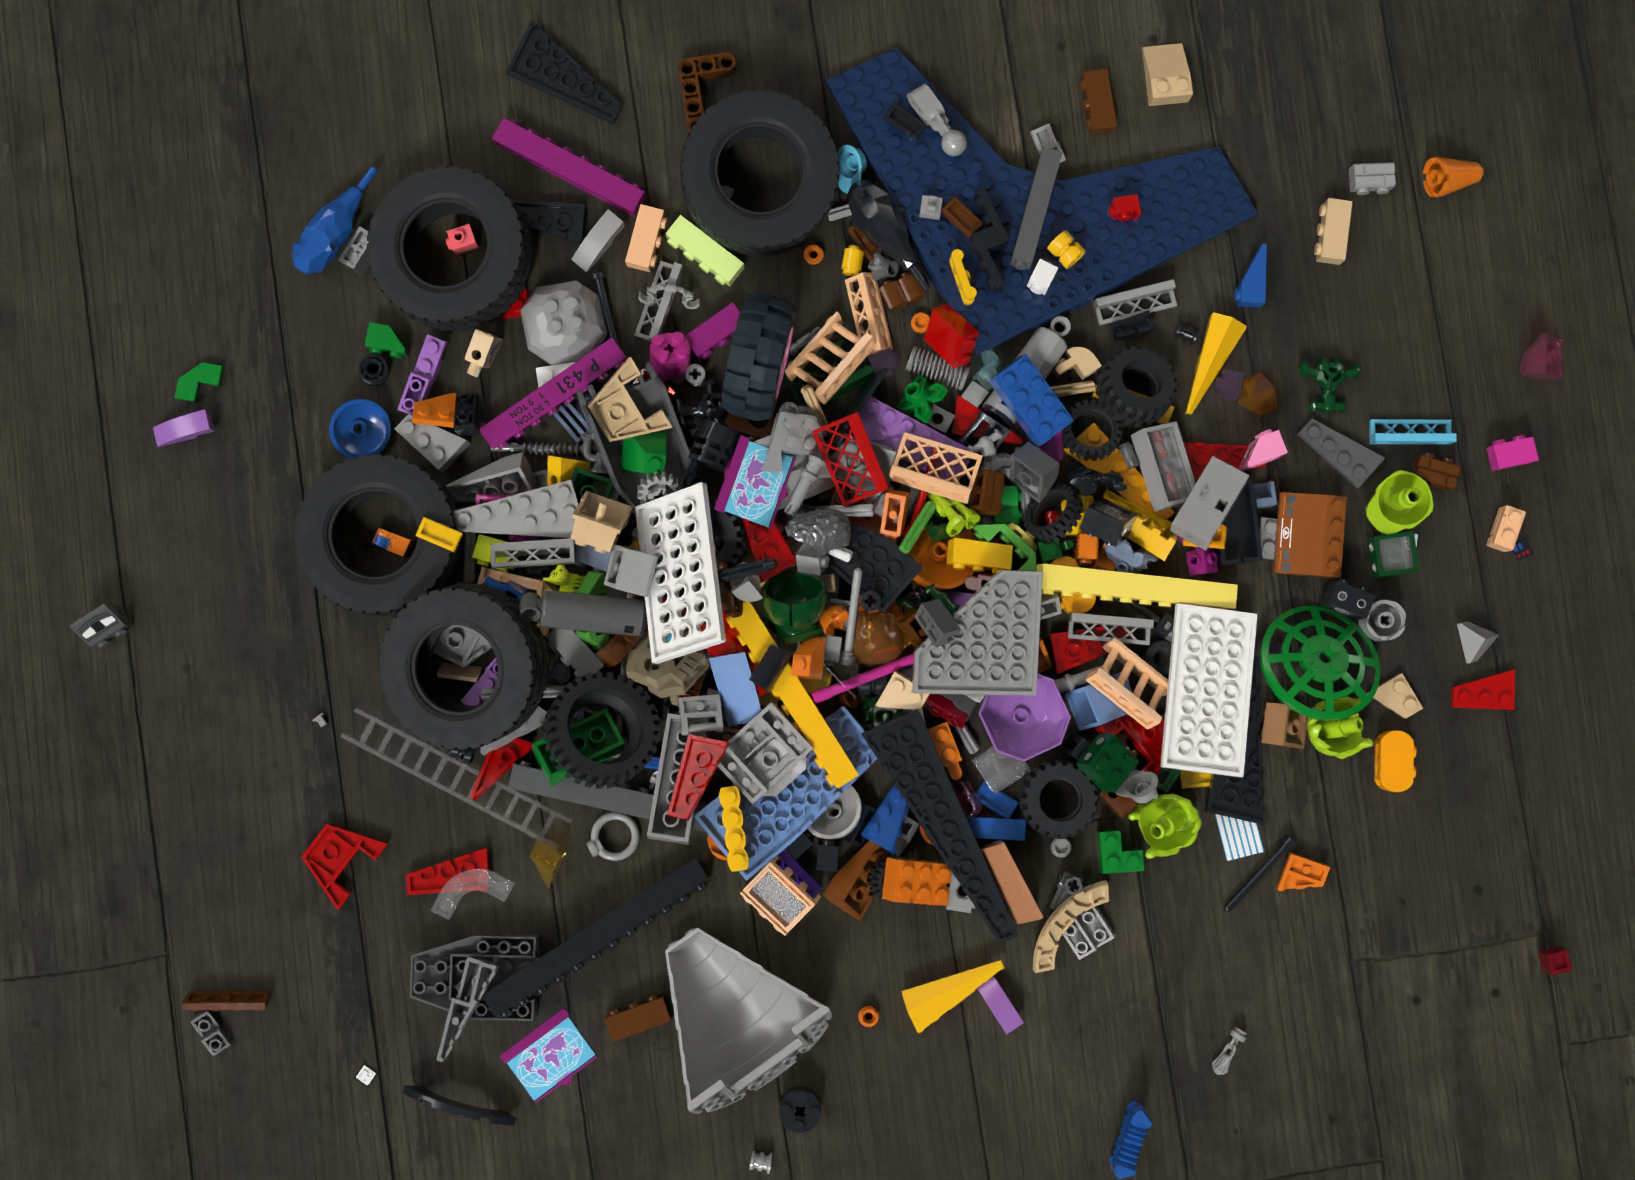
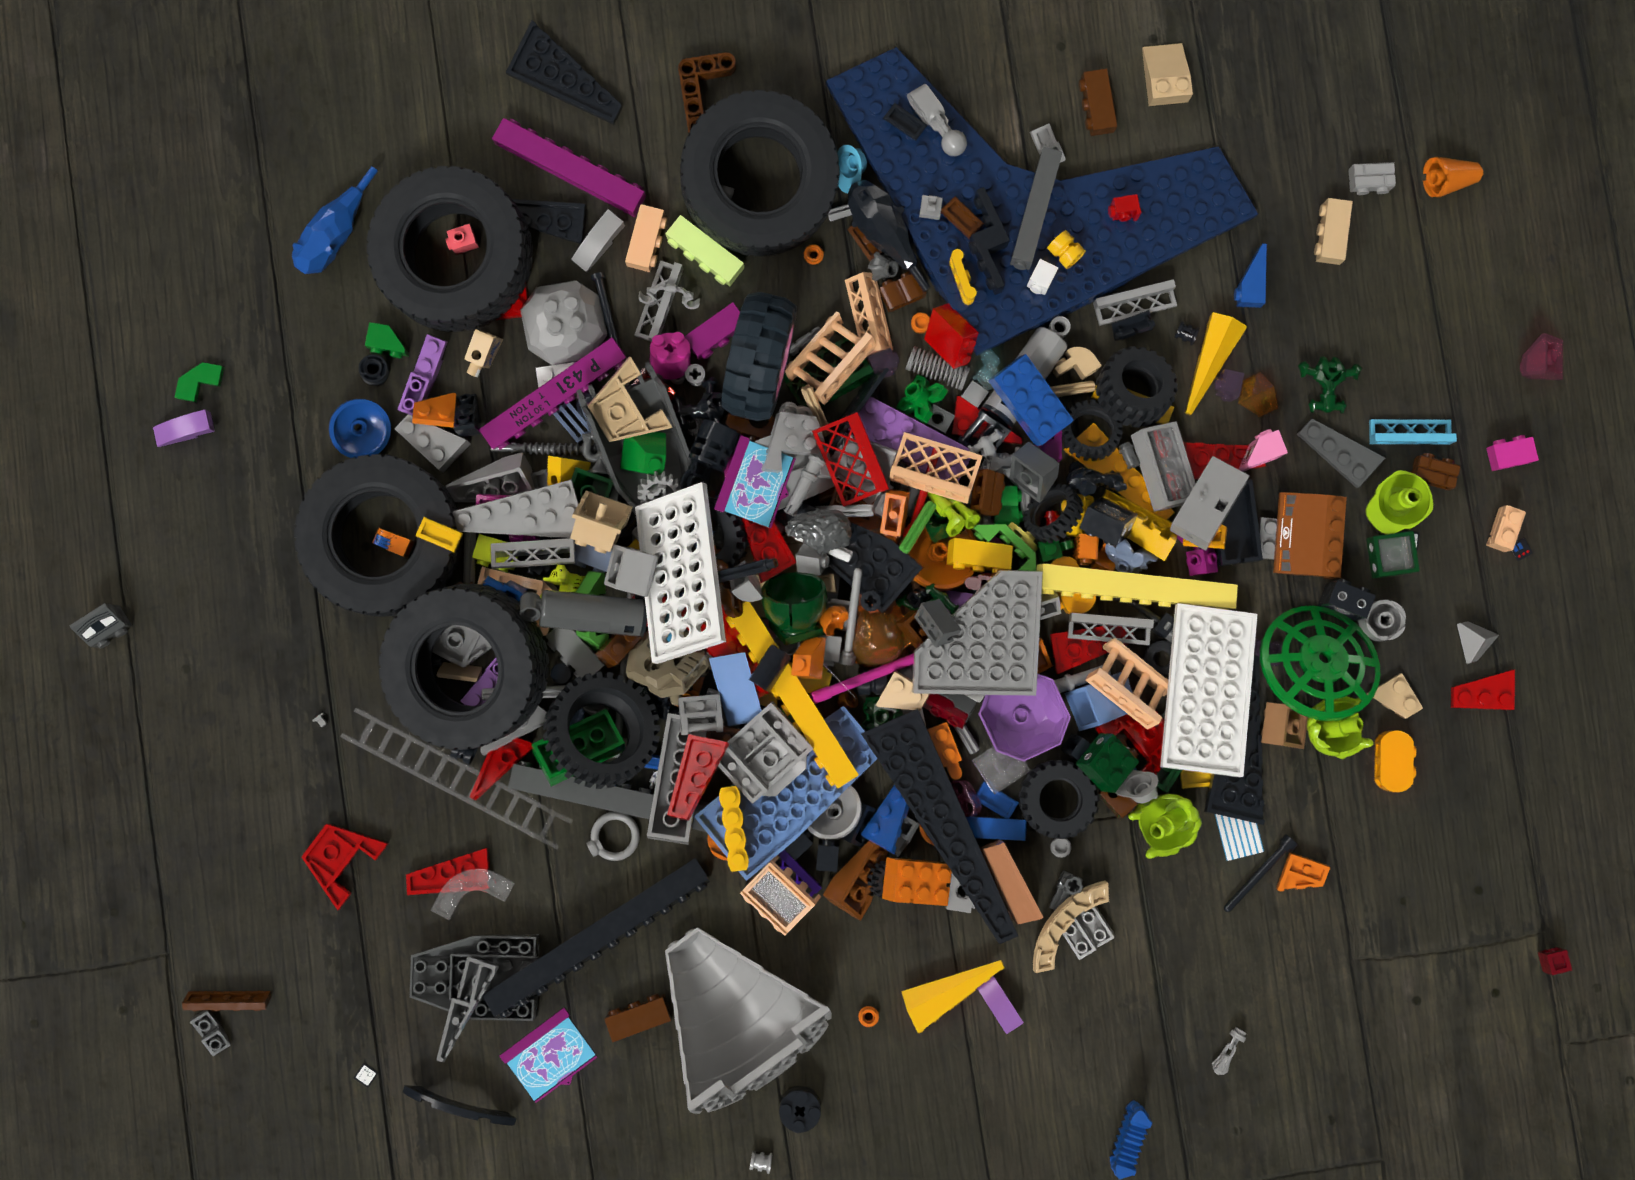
(356, 252): dark grey hinge -> none
(547, 861): clear yellow slope -> none
(852, 260): yellow brick -> none
(1113, 858): green brick -> none
(1265, 495): sand blue panel -> none

